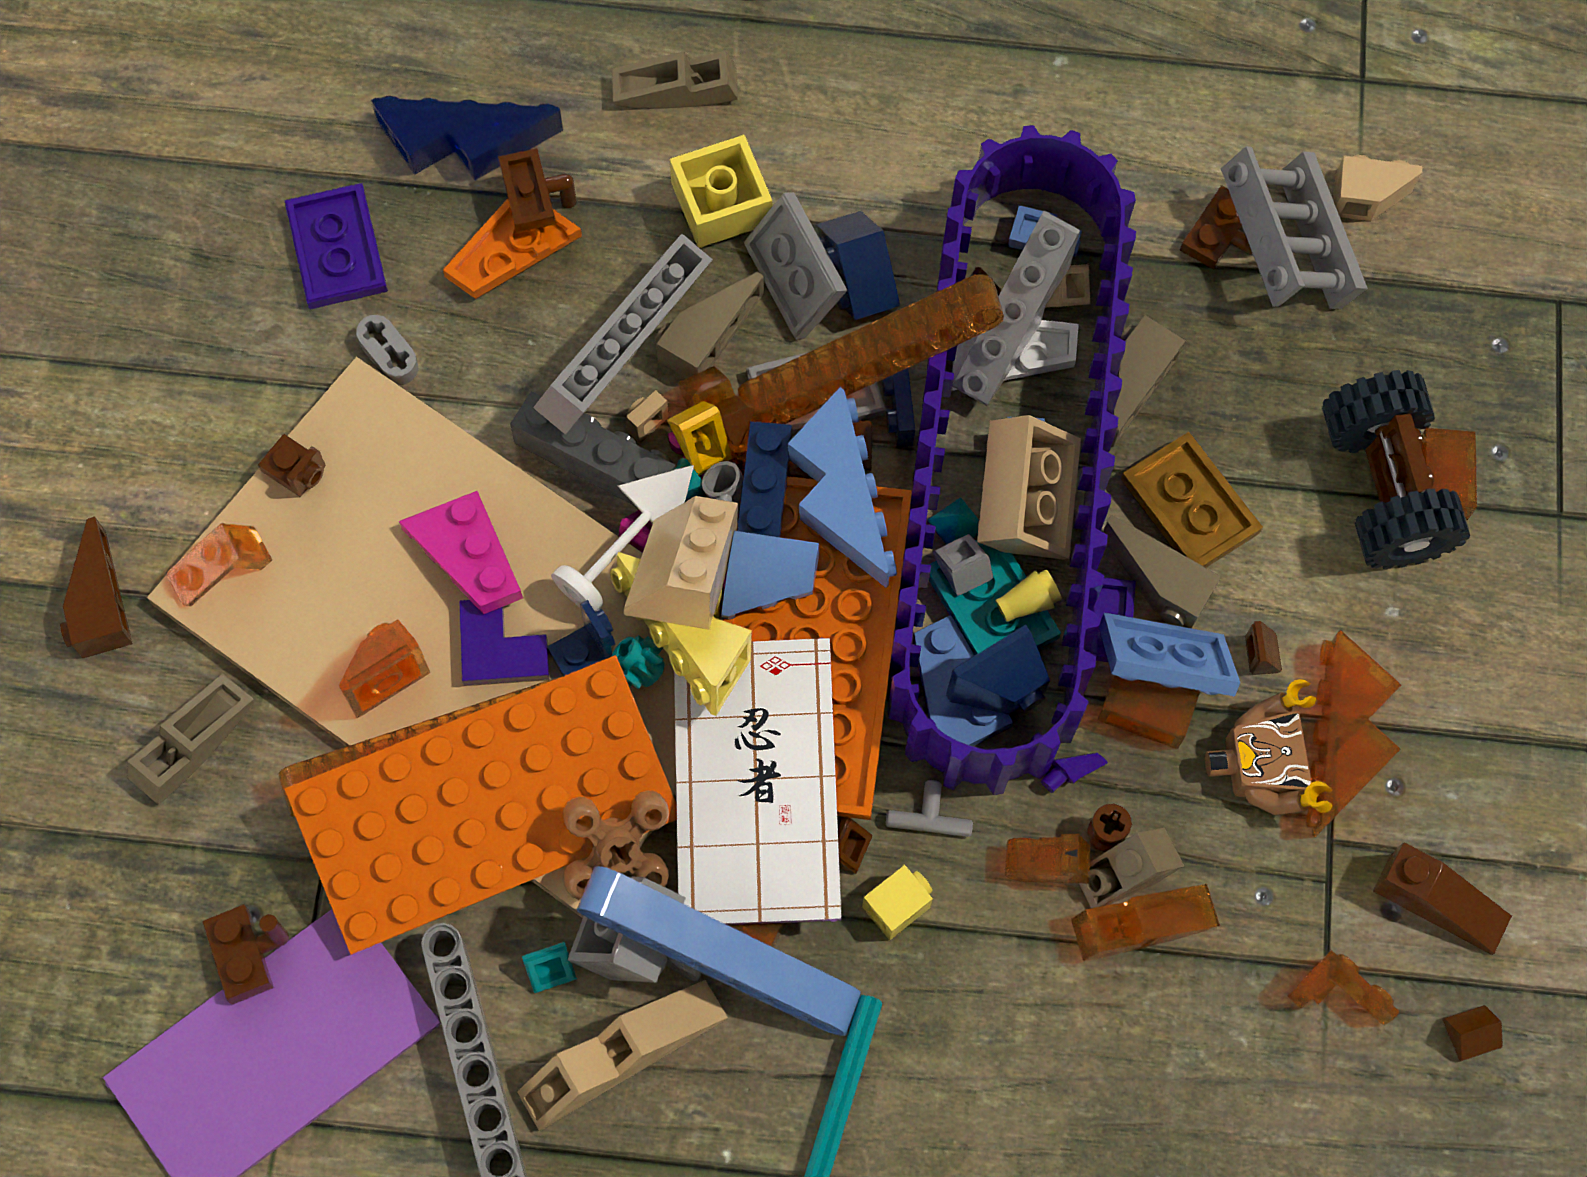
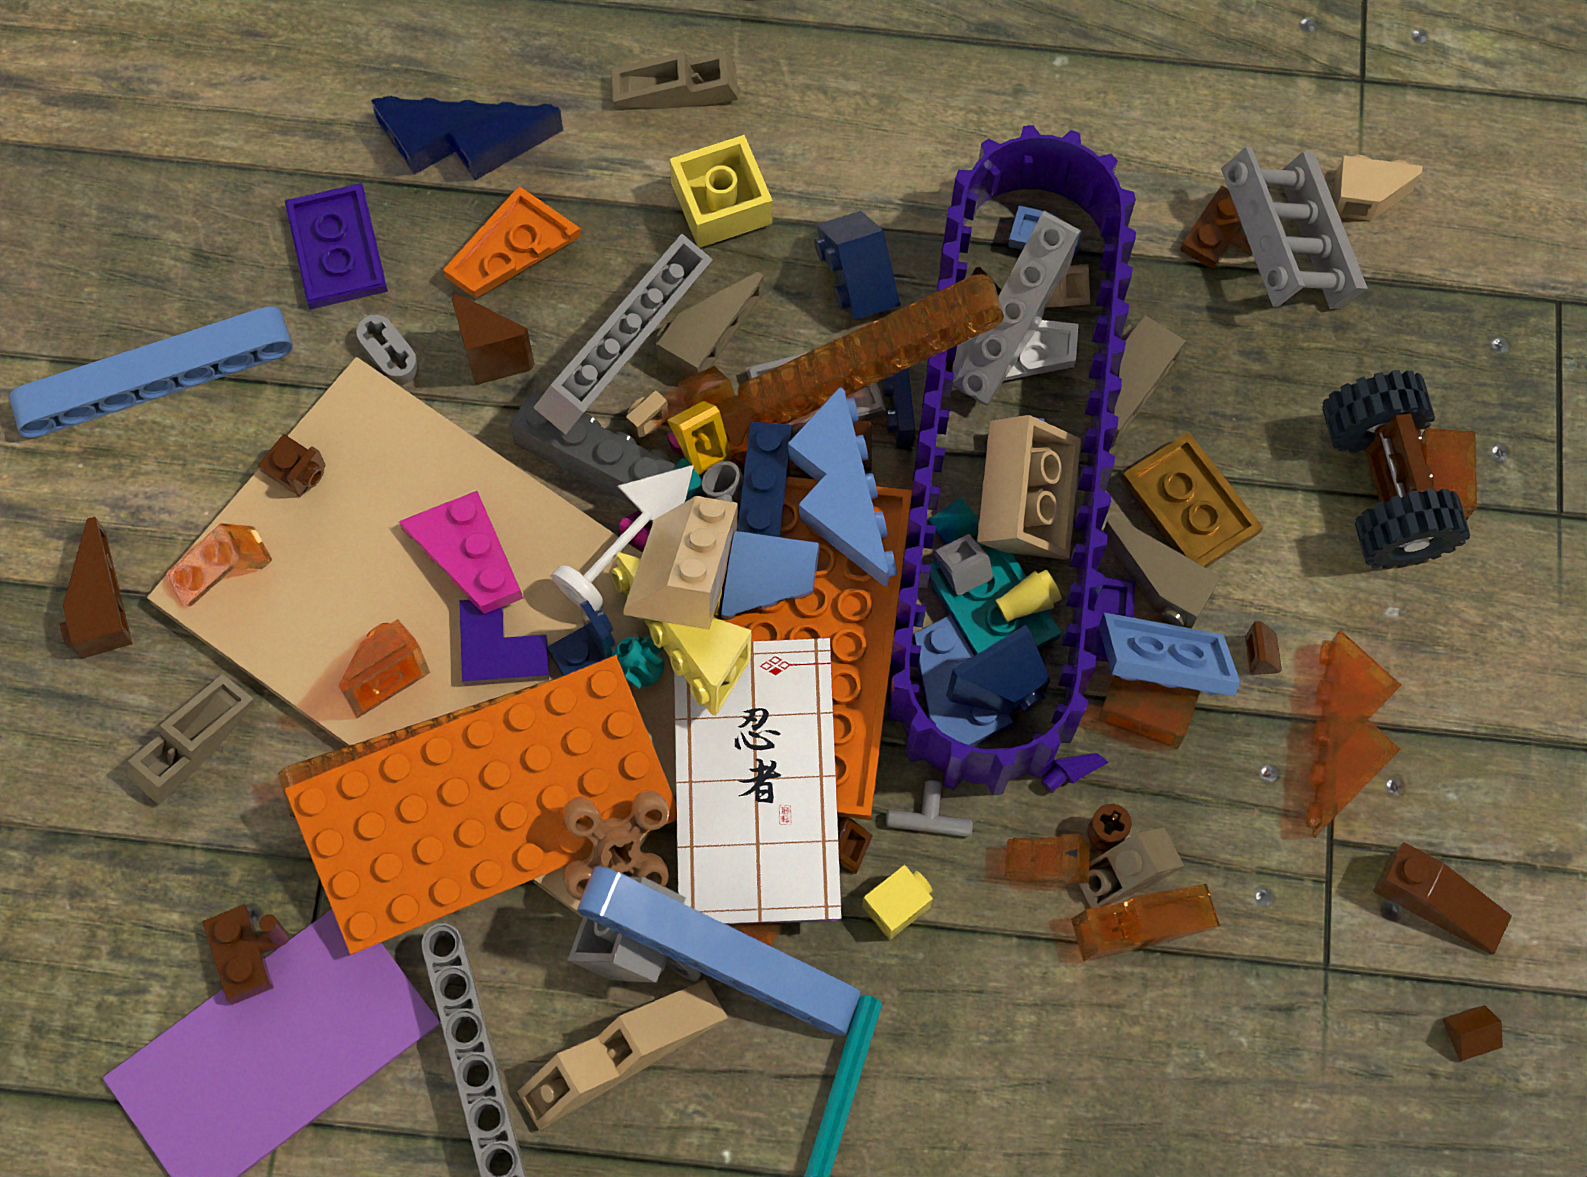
(150, 372): none -> medium blue beam
(492, 342): none -> reddish brown slope
(530, 190): reddish brown plate -> none
(549, 967): teal slope -> none
(795, 265): light grey tile -> none
(1270, 756): medium nougat torso -> none
(1344, 972): clear orange bracket -> none

